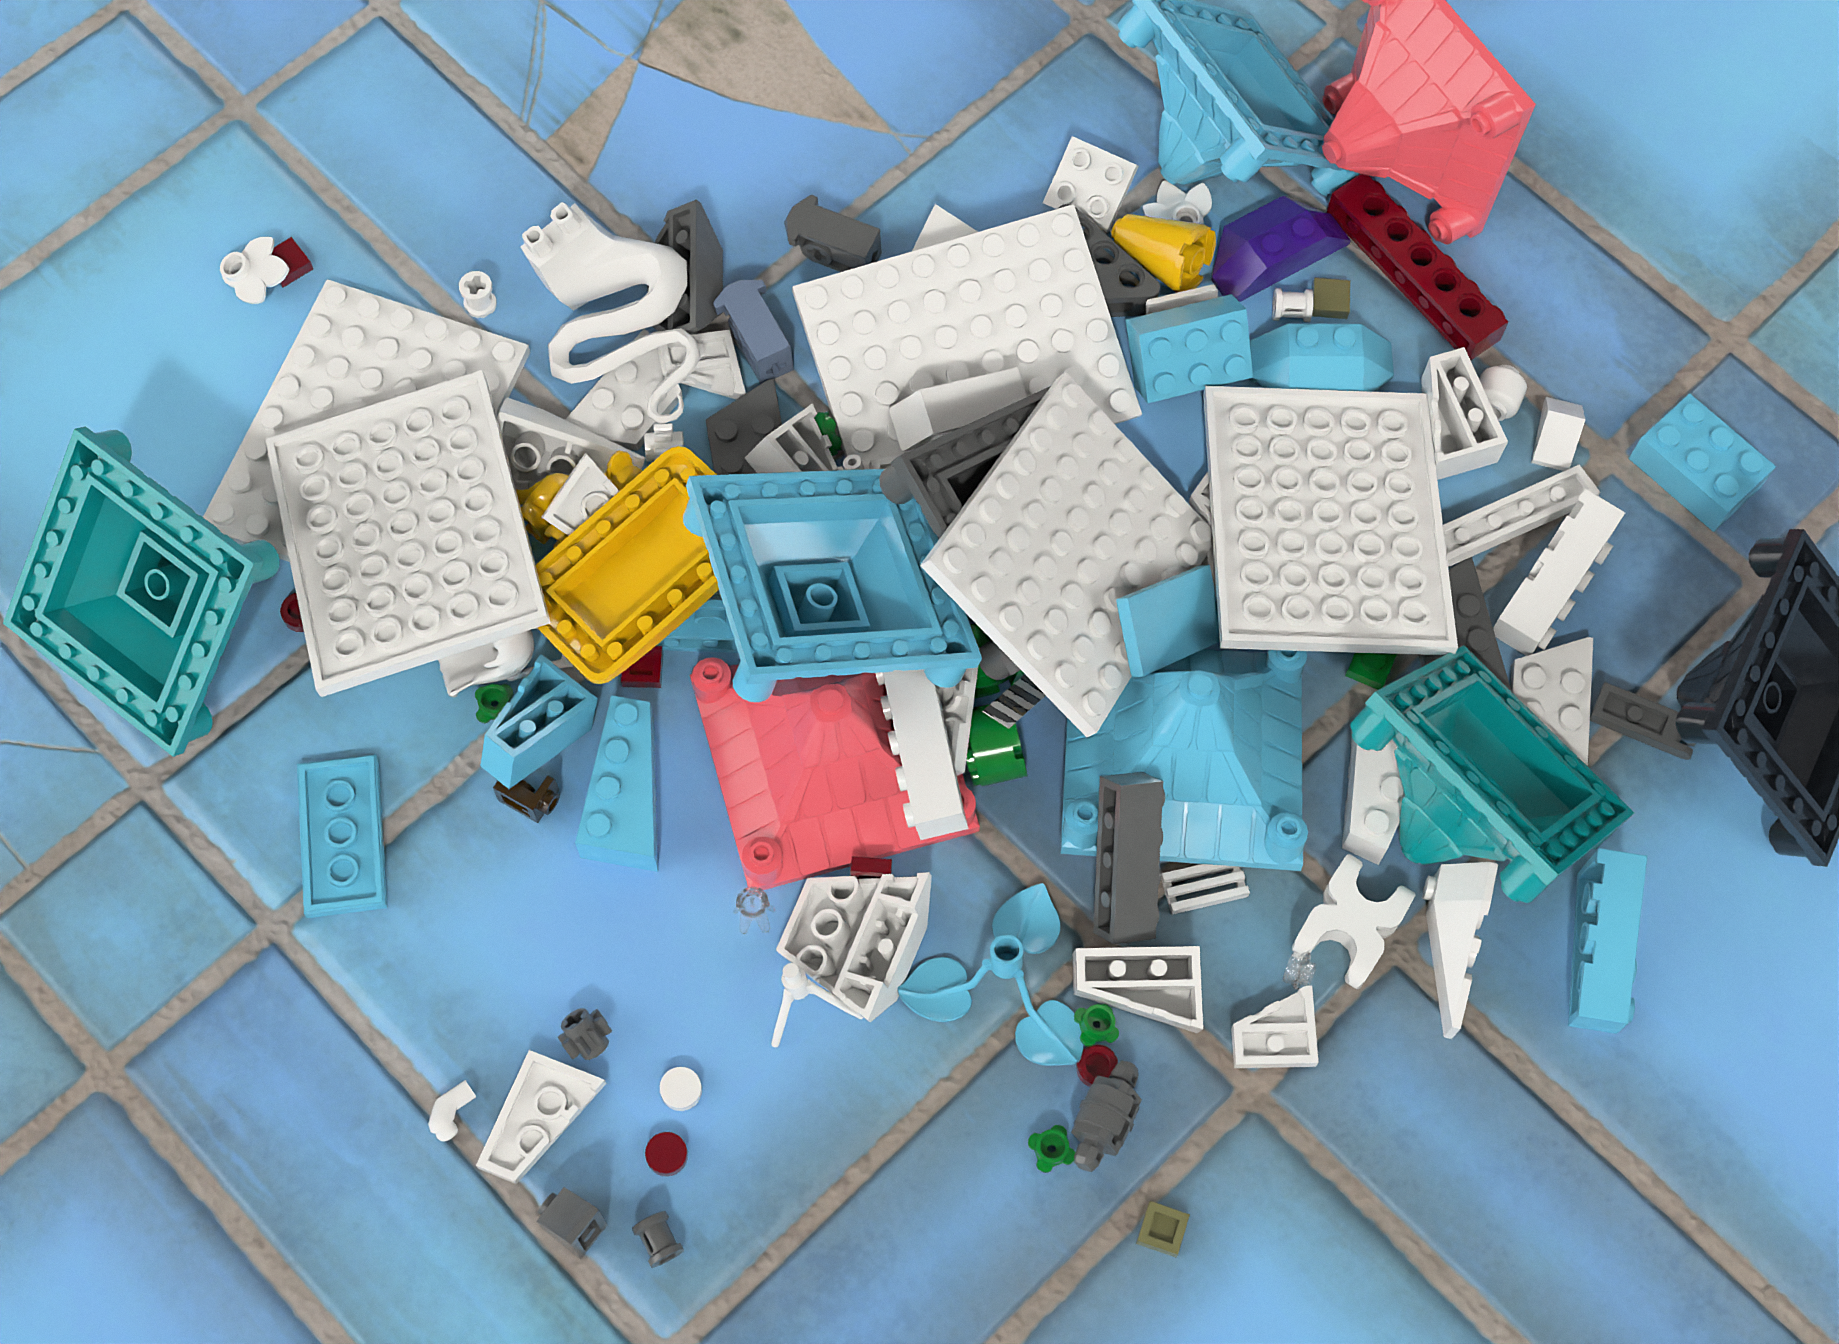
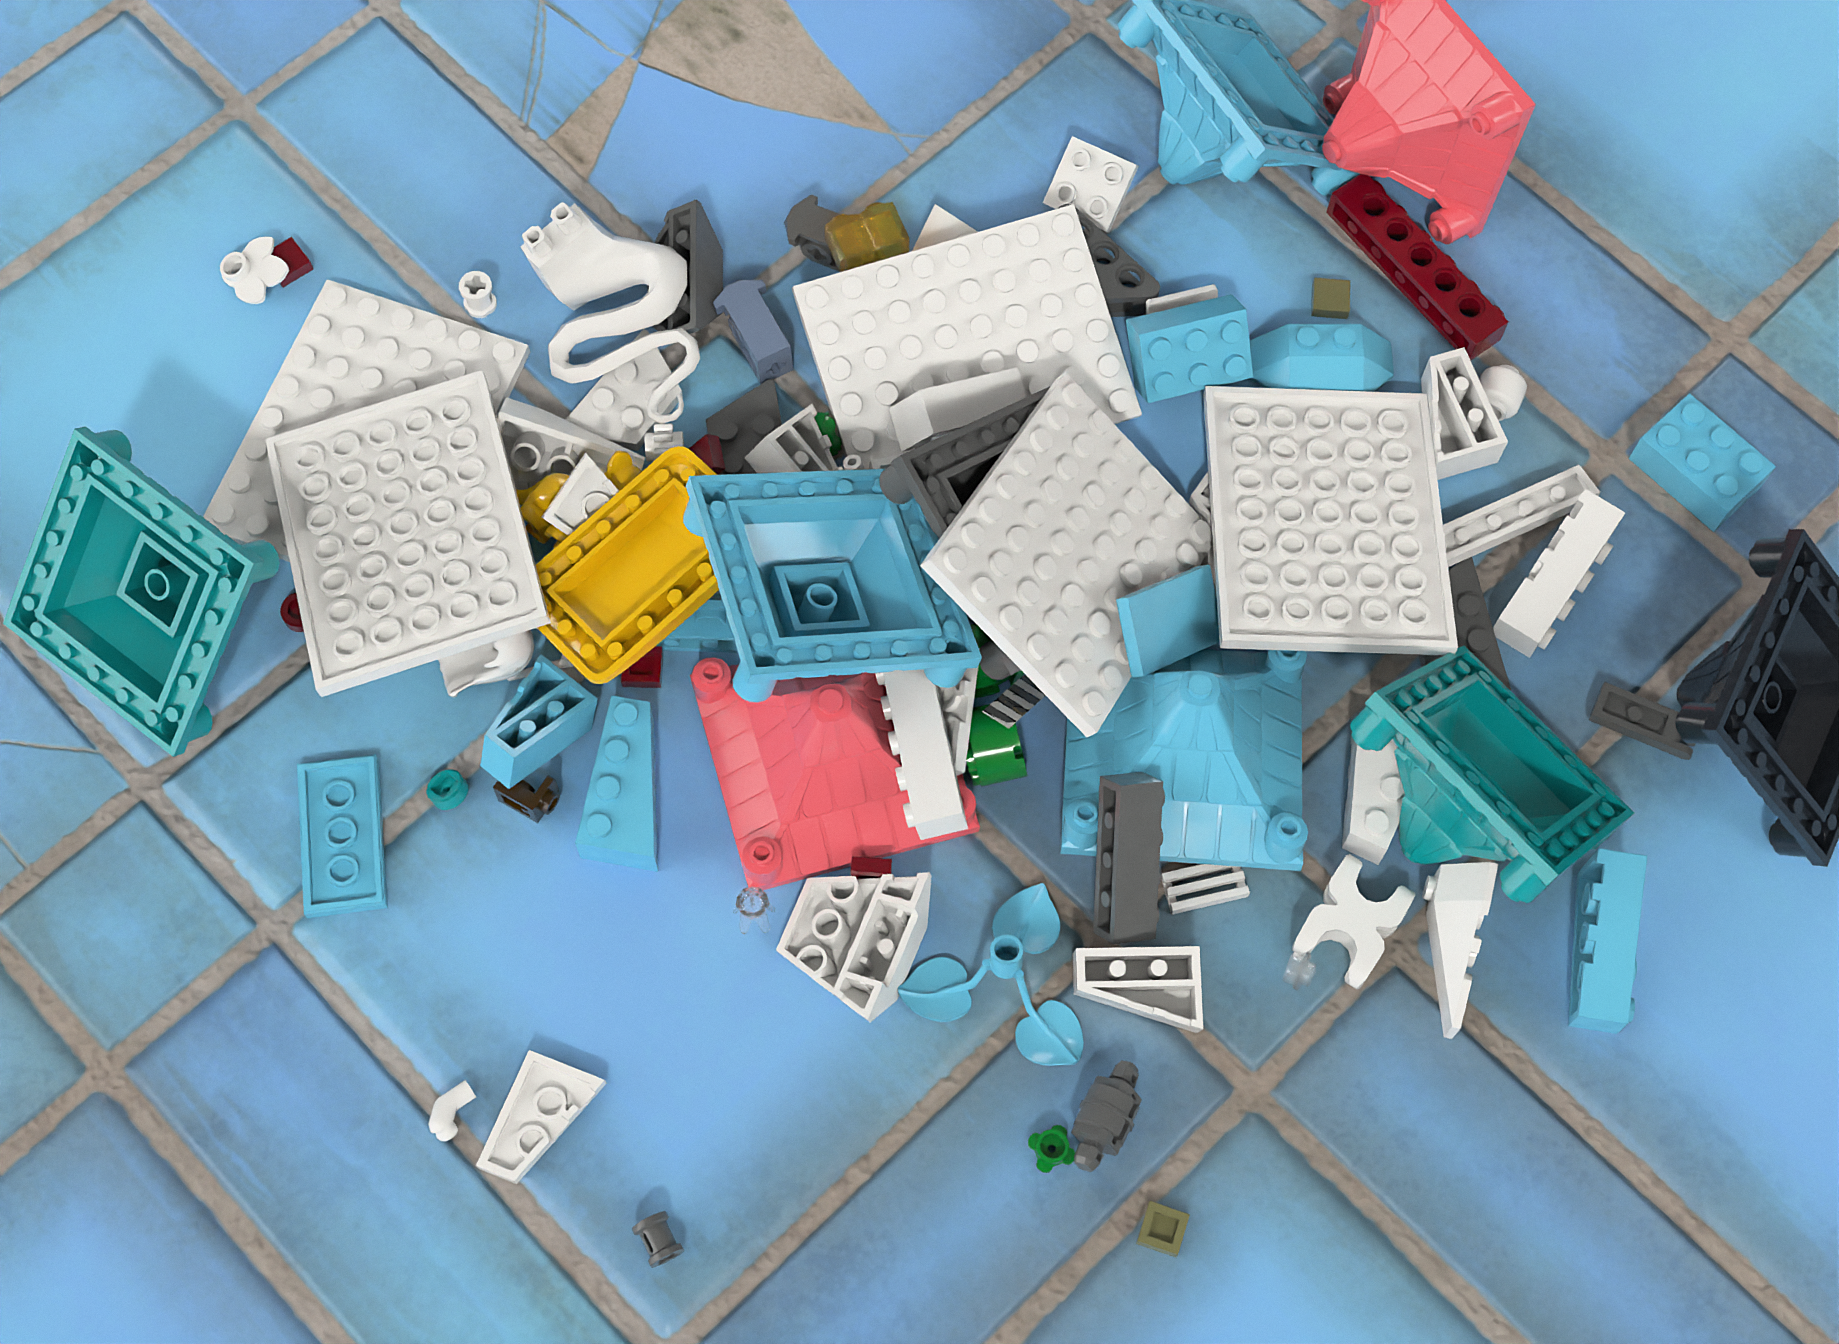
(447, 789): none -> teal tile
(486, 695): green plate -> none
(571, 1221): dark grey slope -> none
(584, 1034): dark grey gear -> none
(666, 1154): dark red tile -> none
(680, 1088): white tile -> none
(710, 452): none -> dark red tile
(716, 369): white wing -> none
(798, 987): white plant -> none
(866, 236): none -> clear yellow brick
(1095, 1062): dark red tile -> none
(1097, 1013): green plate -> none
(1167, 248): yellow cone -> none
(1177, 205): white plate -> none
(1273, 246): dark purple wedge -> none
(1278, 1034): white wing -> none
(1292, 304): white bush -> none
(1370, 668): green plate -> none
(1558, 434): white slope -> none
(1558, 690): white wing -> none

